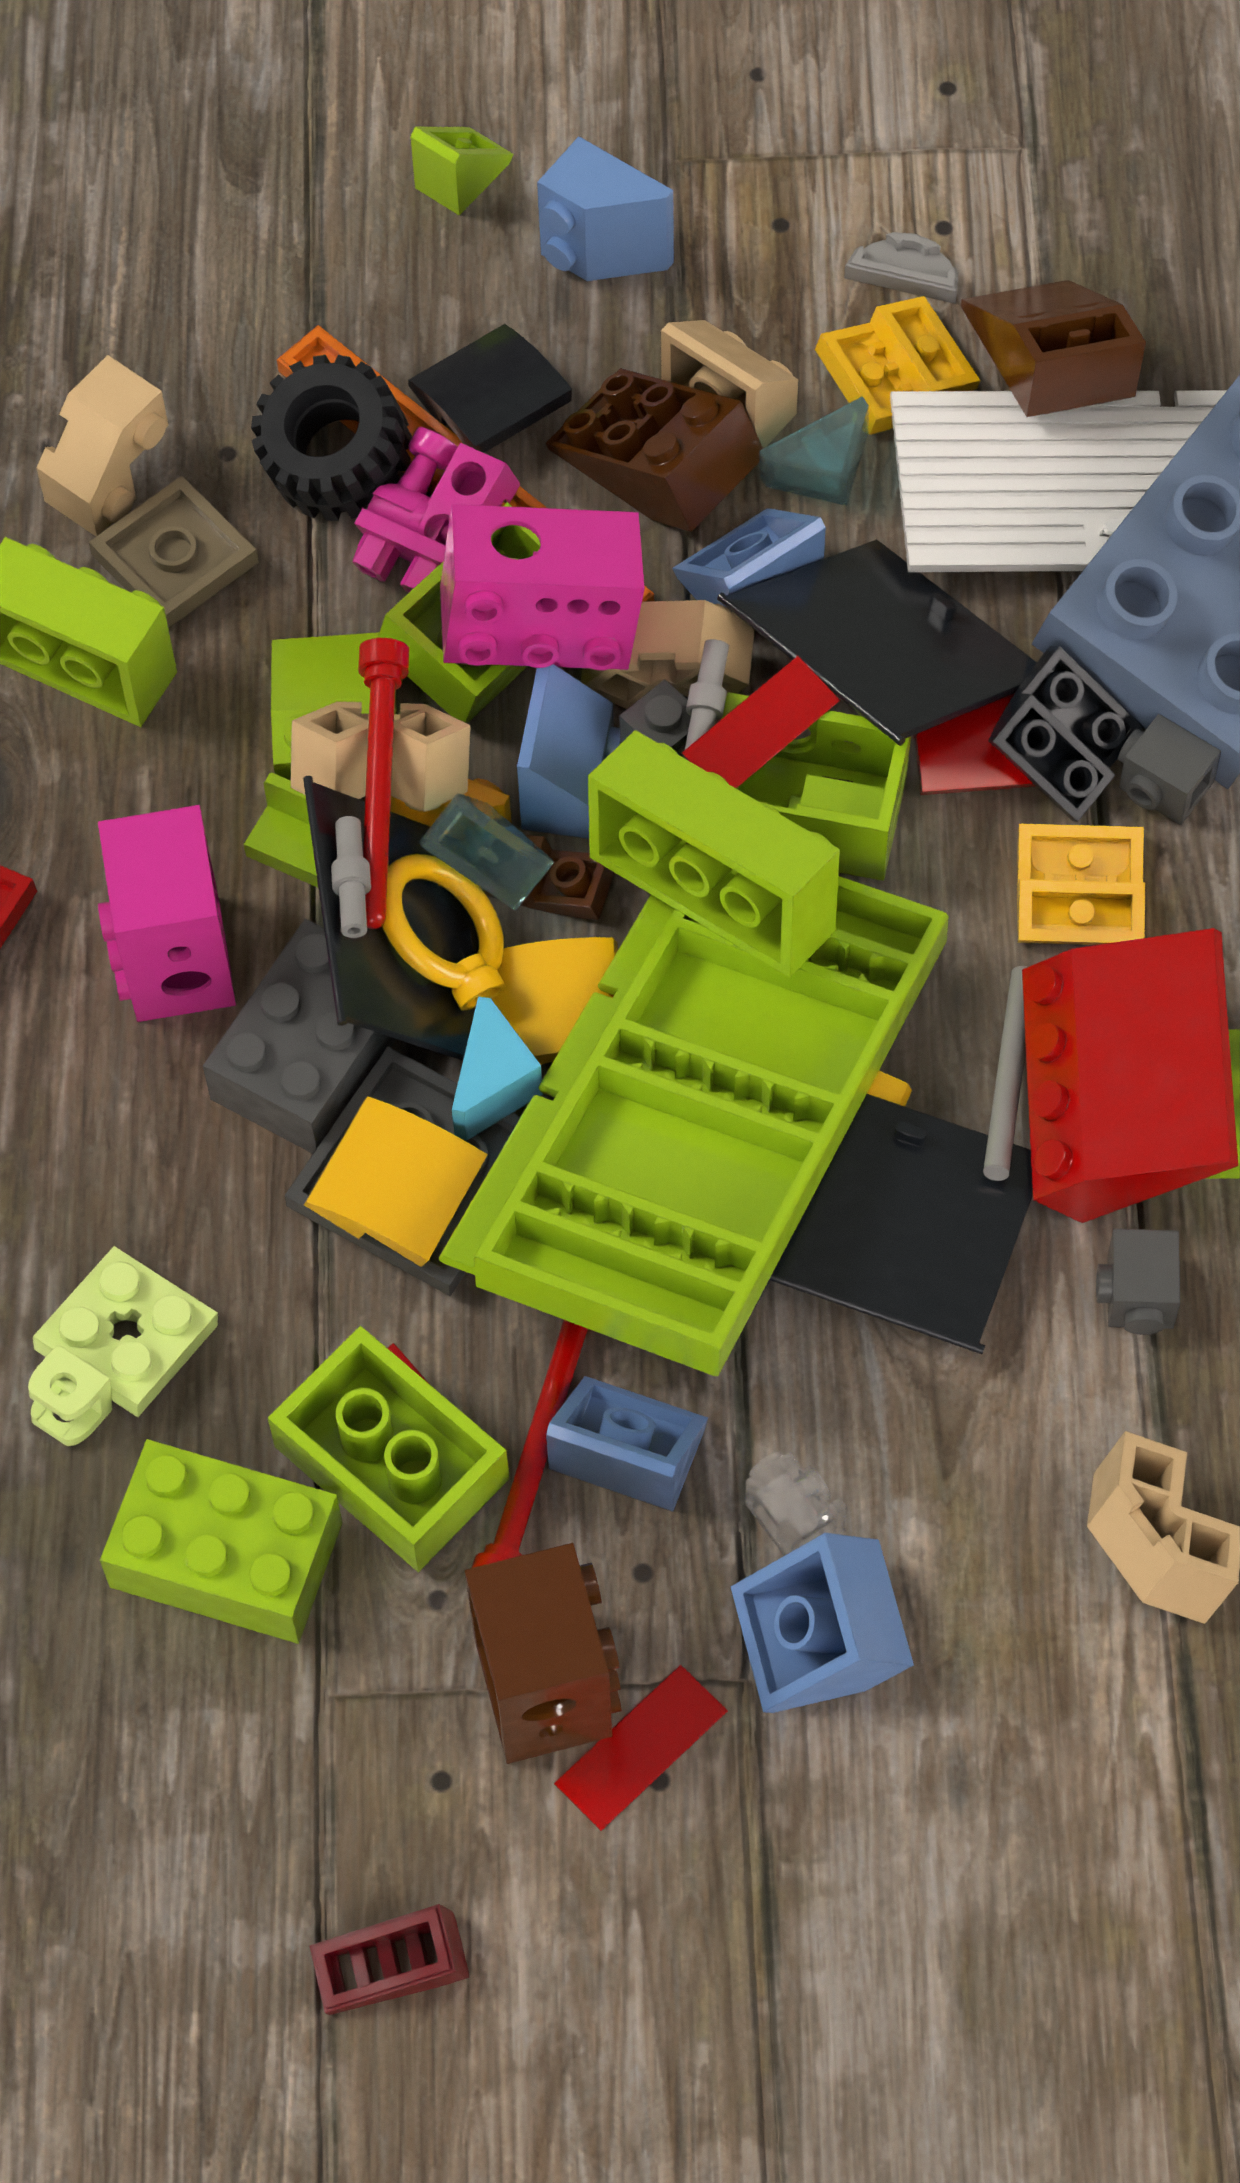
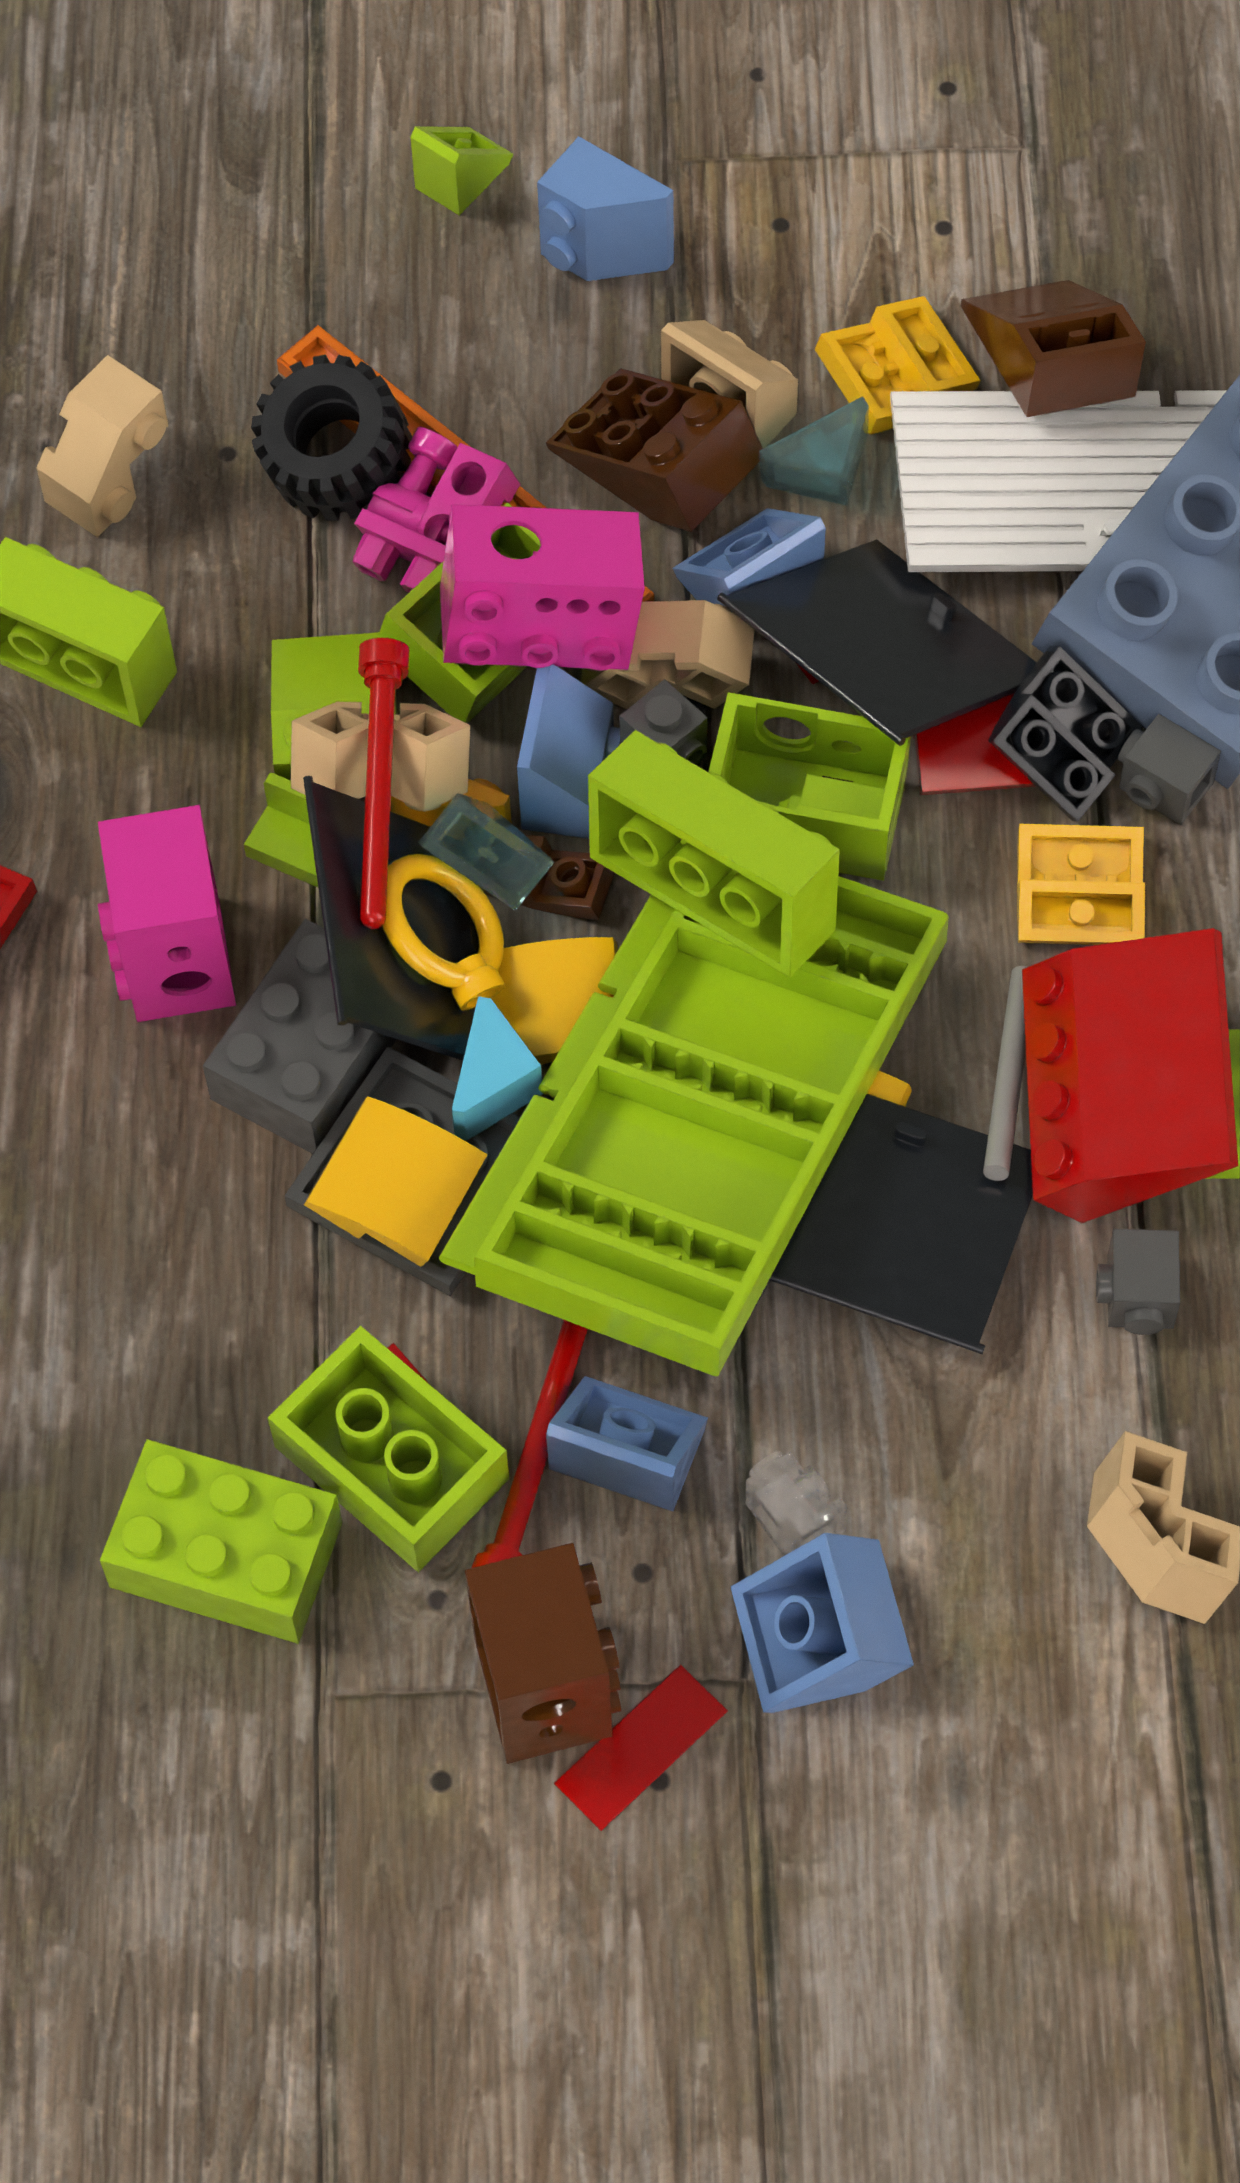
(90, 1368): yellowish green plate -> none
(174, 550): dark tan plate -> none
(351, 877): light grey bar -> none
(423, 1976): dark red slope -> none
(491, 389): black slope -> none
(707, 695): light grey bar -> none
(763, 724): red sticker -> none
(906, 265): light grey tile -> none

